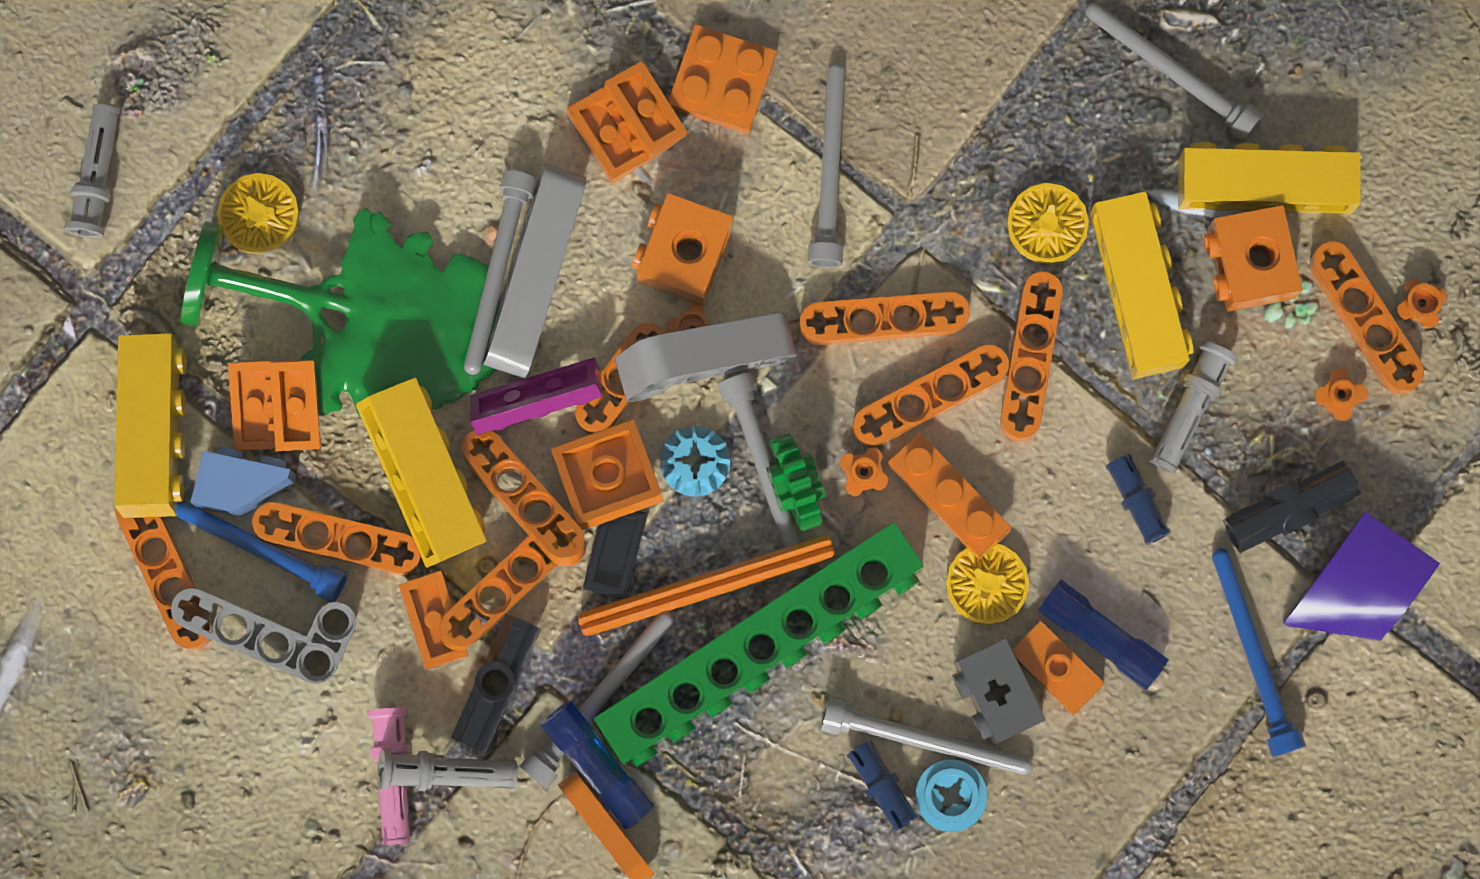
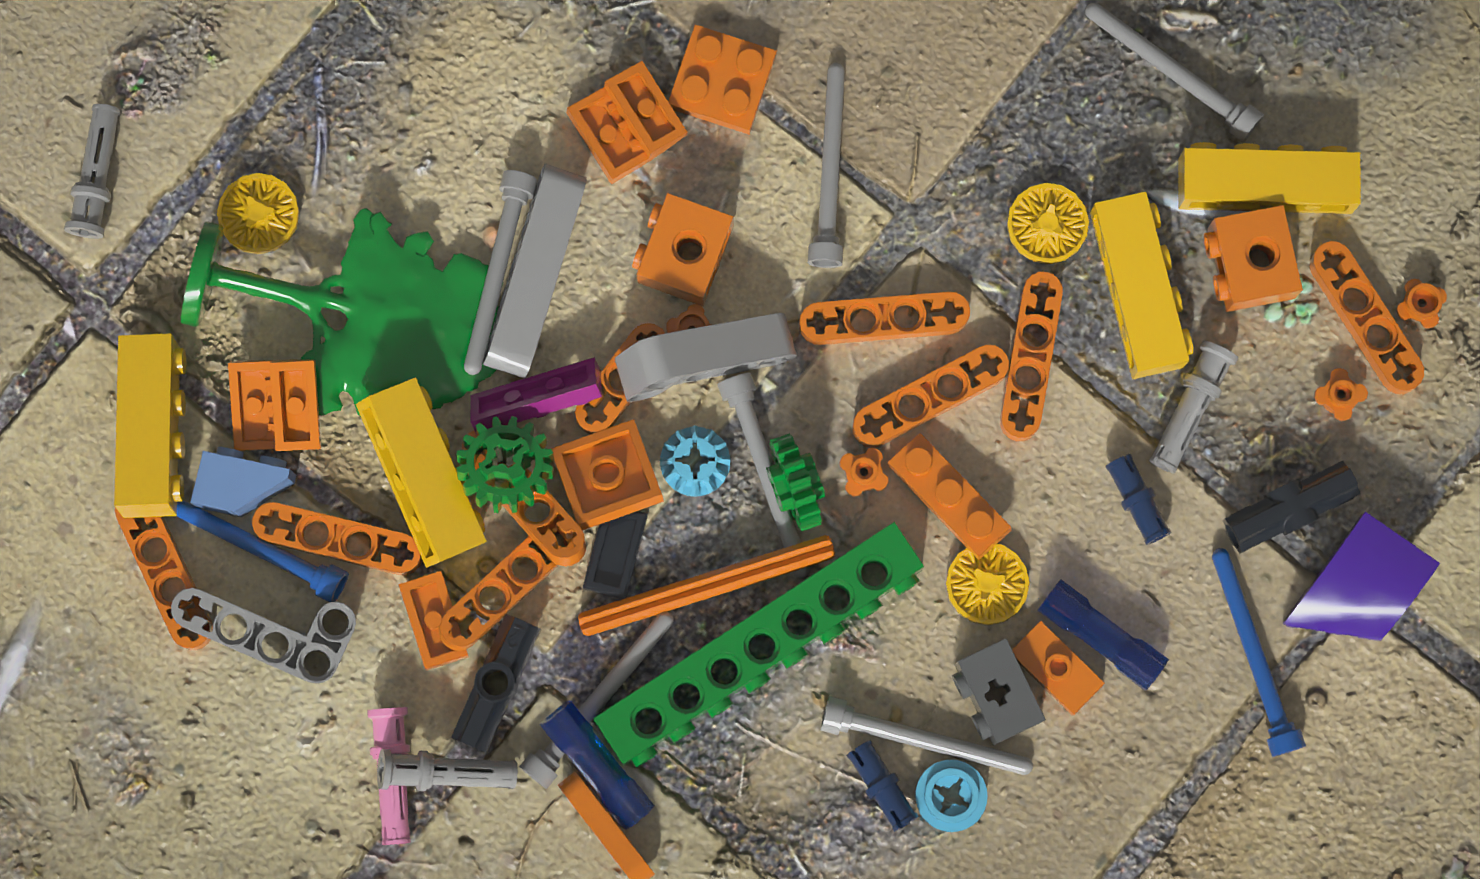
(509, 446): none -> green gear

